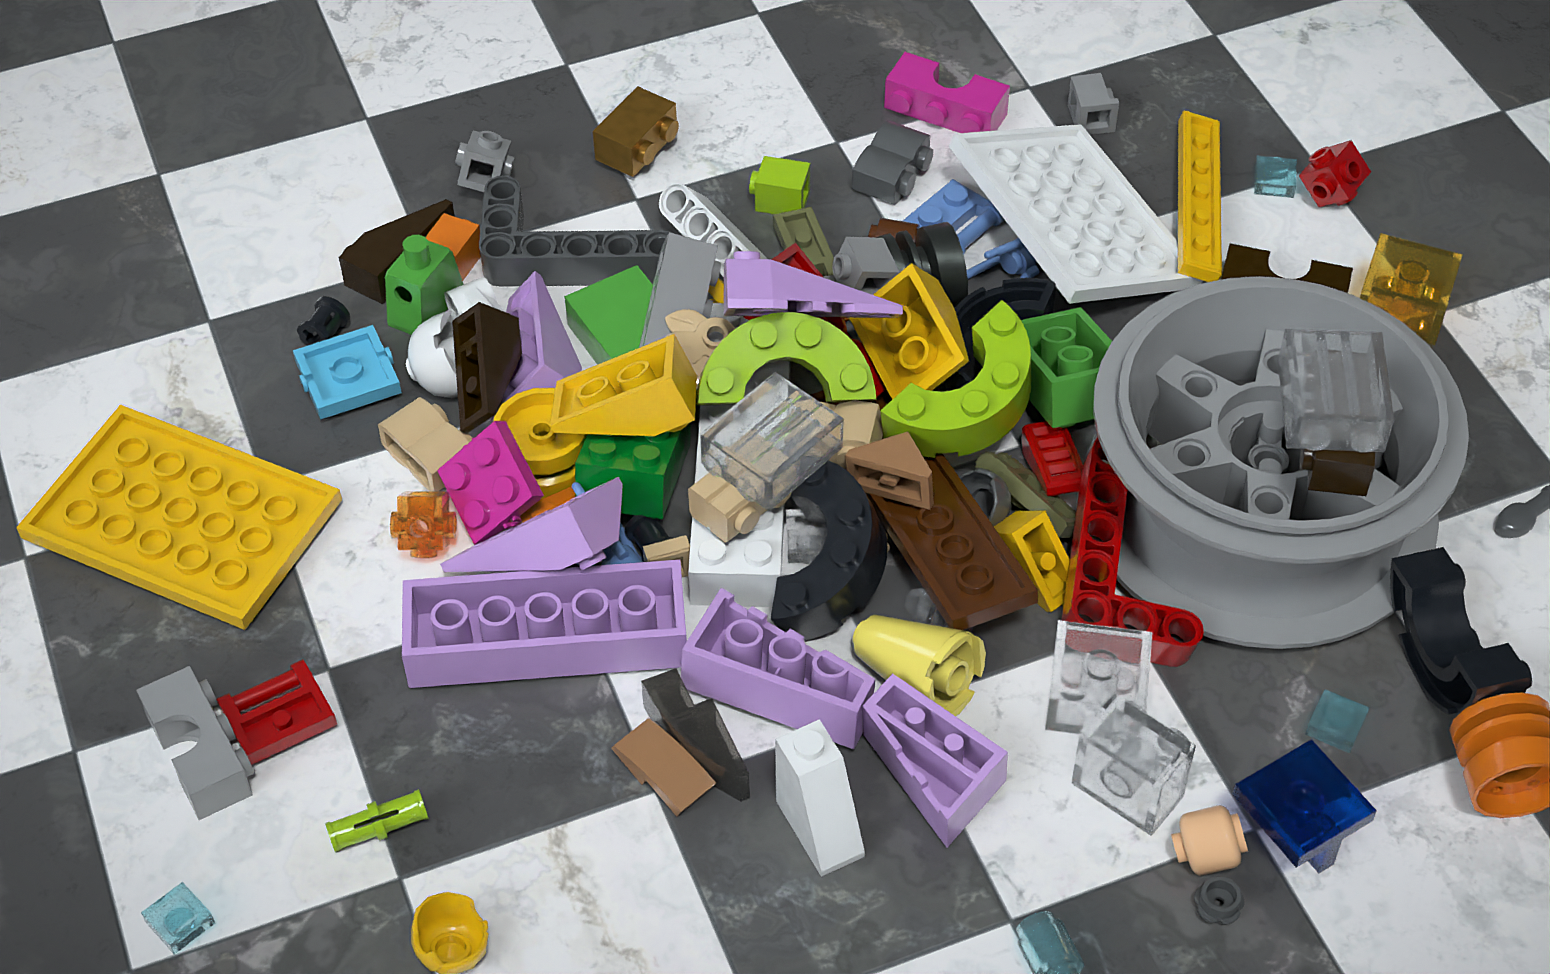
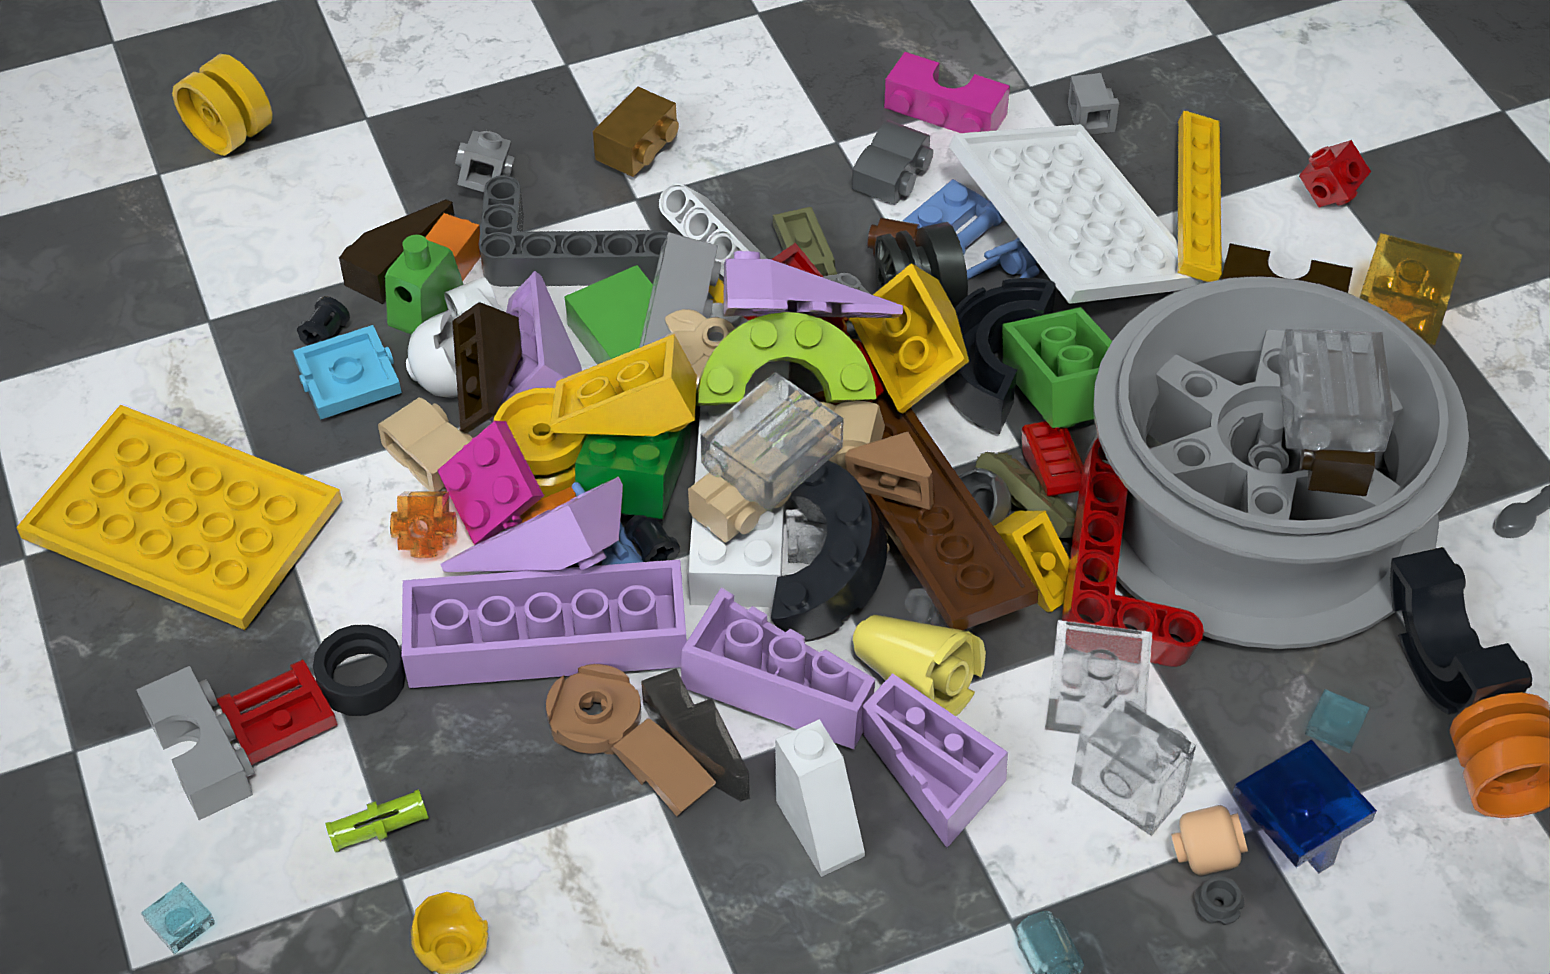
(222, 104): none -> yellow wheel
(350, 642): none -> black tyre
(598, 732): none -> medium nougat plate
(670, 549): tan tile -> none
(780, 185): lime brick -> none
(864, 264): light grey brick -> none
(982, 409): lime brick -> none
(1275, 176): clear light blue plate -> none

